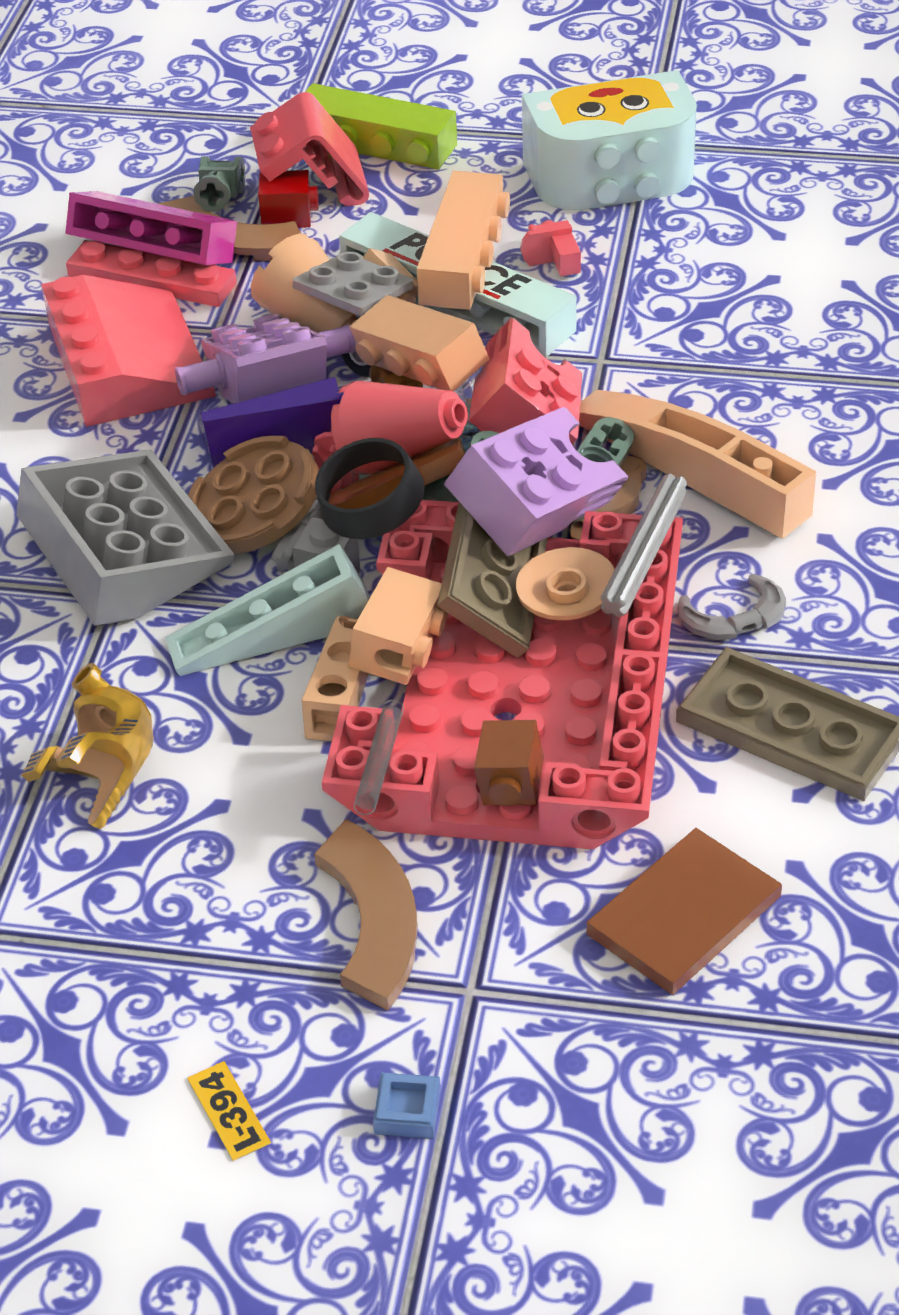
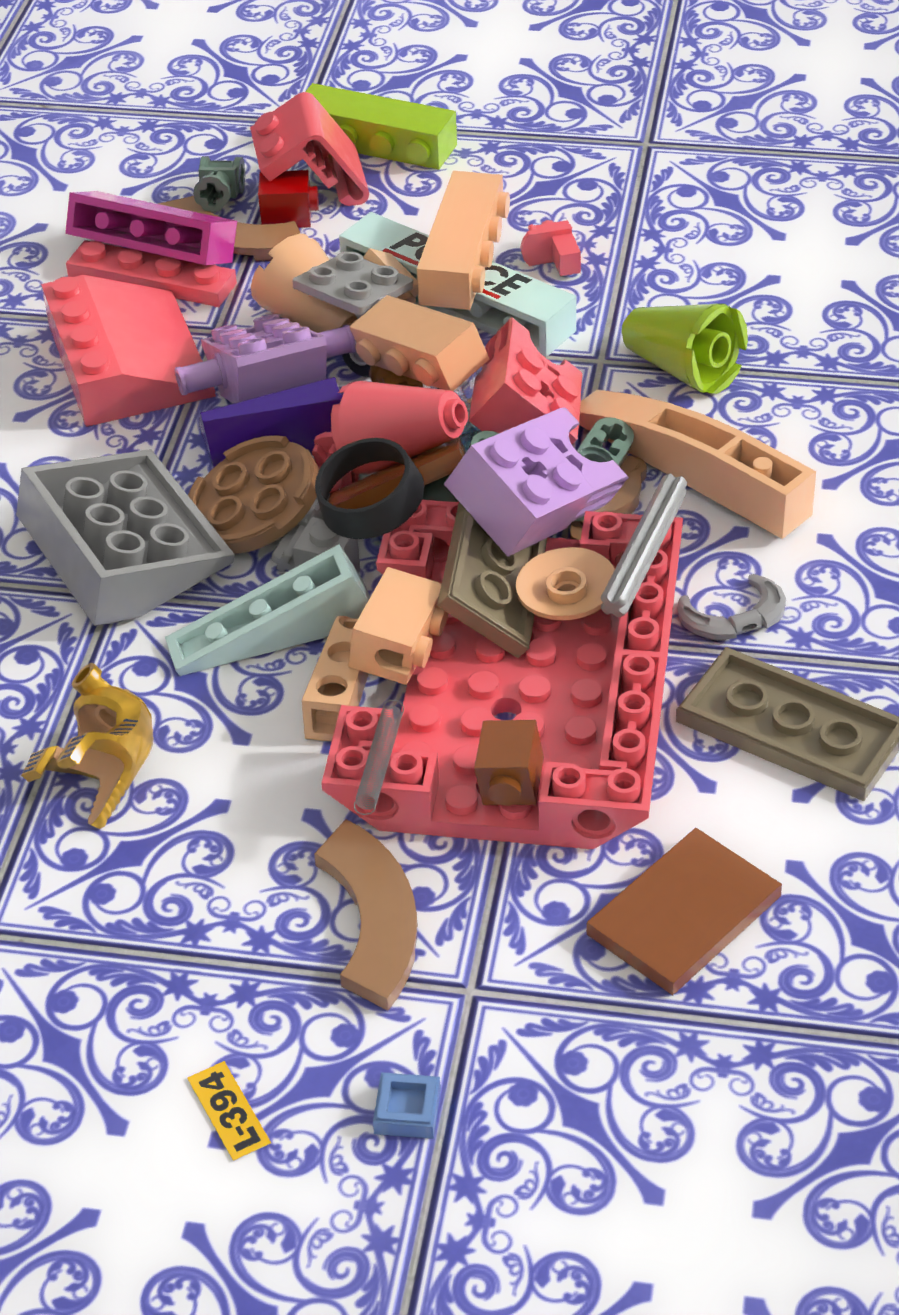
(610, 141): light aqua brick -> none
(689, 342): none -> lime cone

